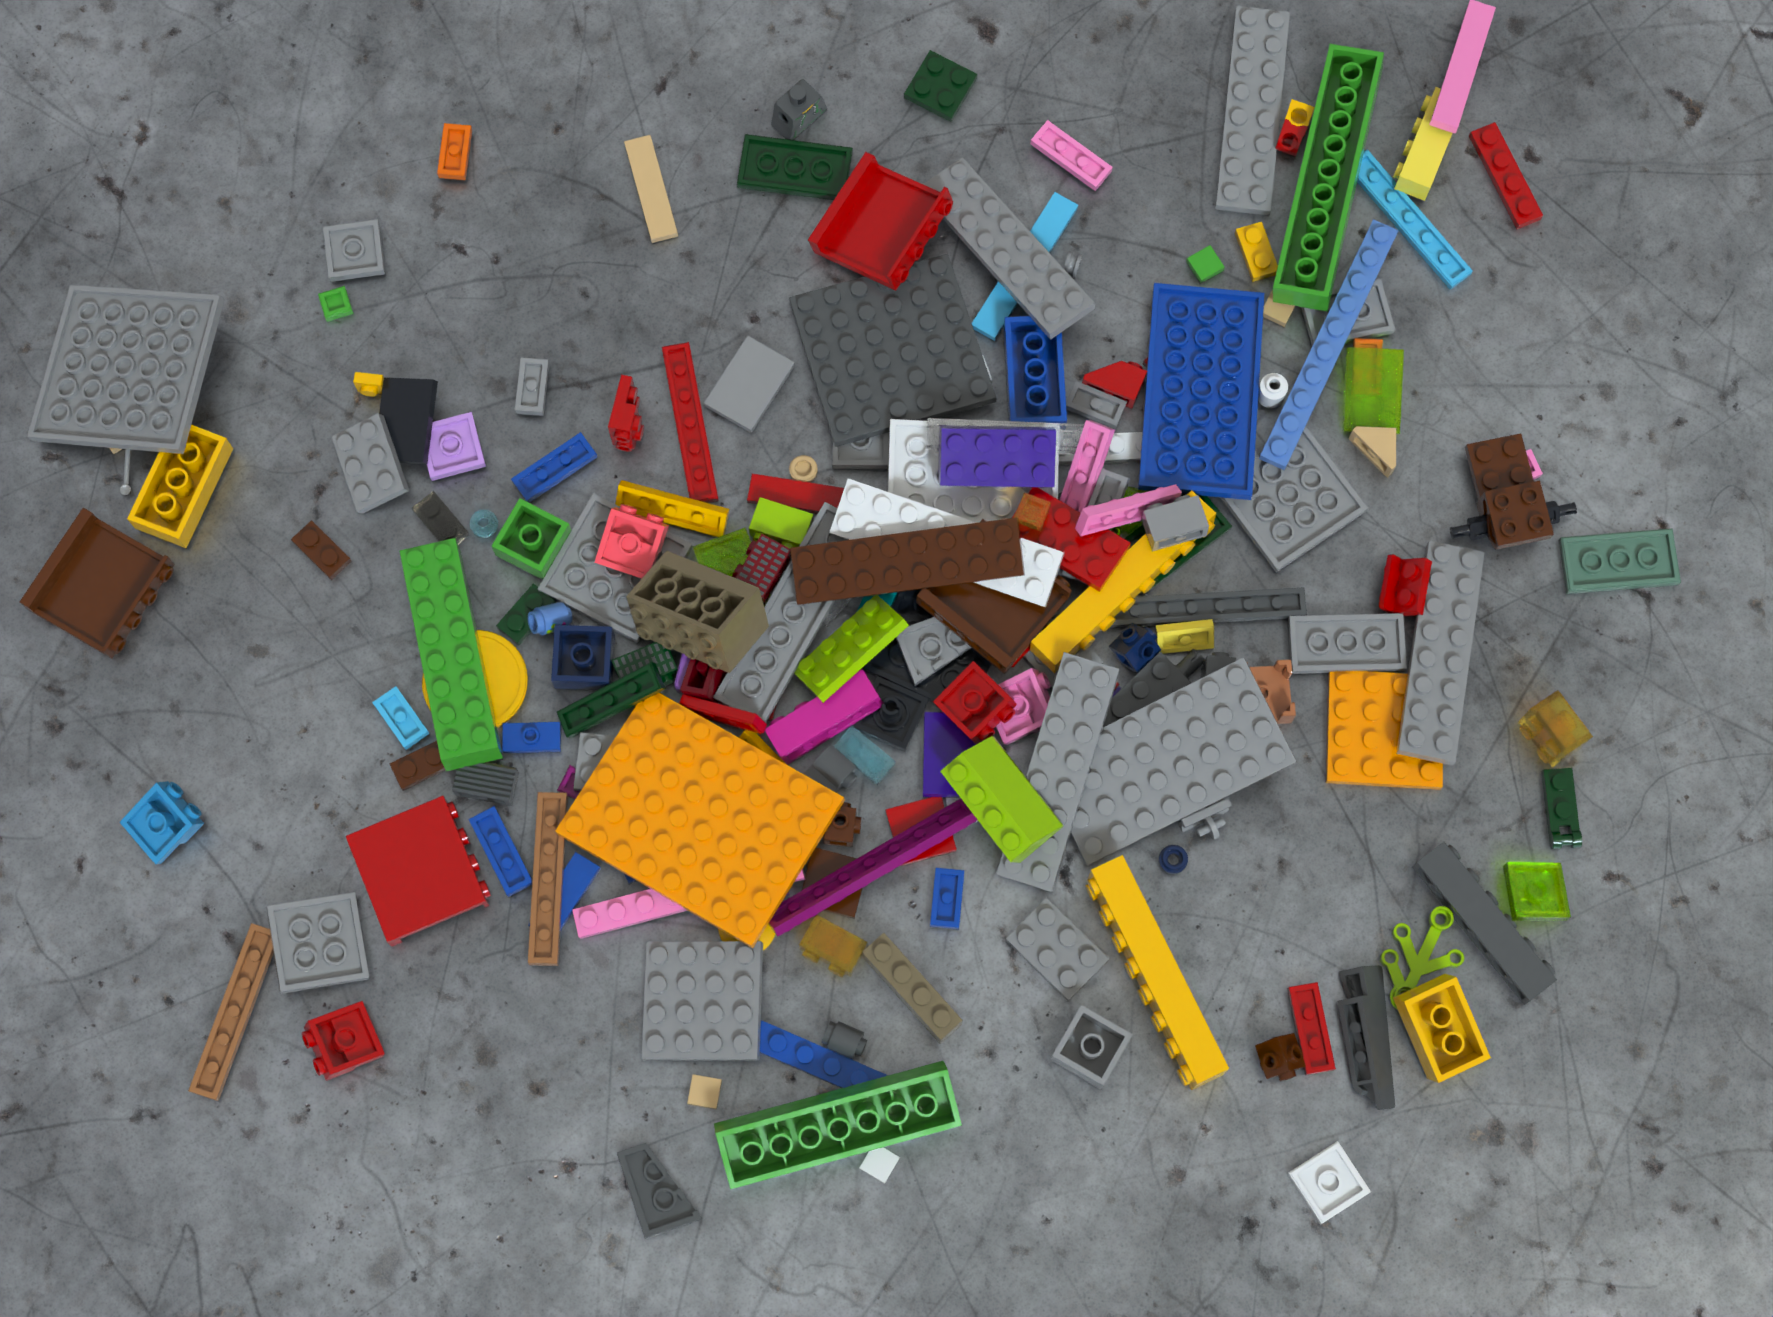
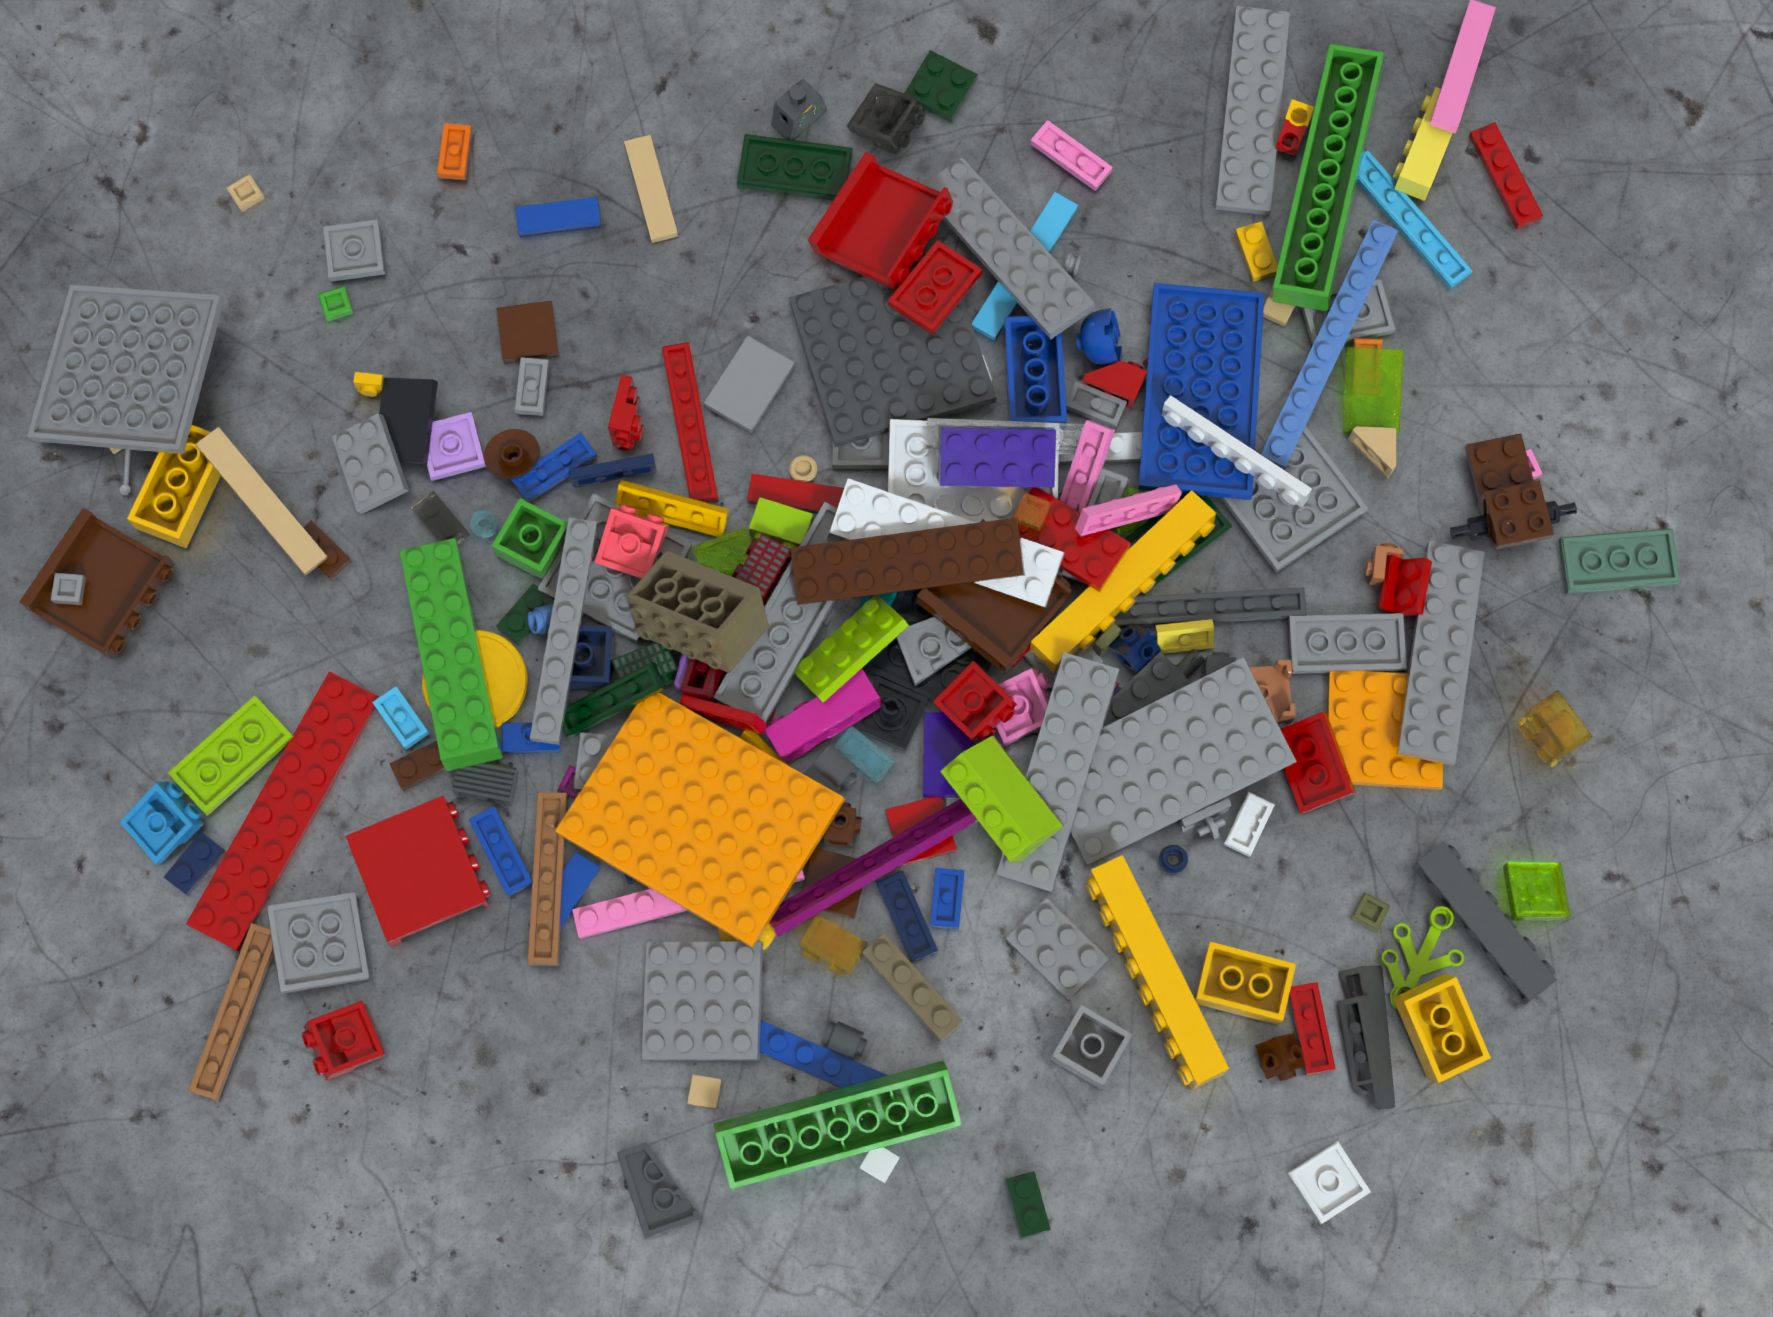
(68, 589): none -> light grey plate
(194, 863): none -> dark blue plate
(231, 755): none -> lime plate
(245, 193): none -> tan tile
(261, 501): none -> tan tile
(283, 811): none -> red plate
(508, 445): none -> reddish brown dish
(527, 331): none -> reddish brown tile
(558, 216): none -> blue tile
(564, 631): none -> light grey plate
(613, 470): none -> dark blue tile
(887, 118): none -> clear smoke plate
(907, 917): none -> dark blue plate
(935, 287): none -> red plate
(1027, 1205): none -> dark green brick
(1100, 337): none -> blue cylinder
(1101, 646): none -> olive tile
(1175, 522): light grey brick -> none
(1205, 264): bright green tile -> none
(1241, 455): none -> white plate
(1244, 983): none -> yellow brick
(1249, 824): none -> white plate
(1272, 390): white brick -> none
(1320, 769): none -> red plate
(1370, 912): none -> olive tile
(1376, 565): none -> nougat bracket
(1561, 807): dark green plate -> none

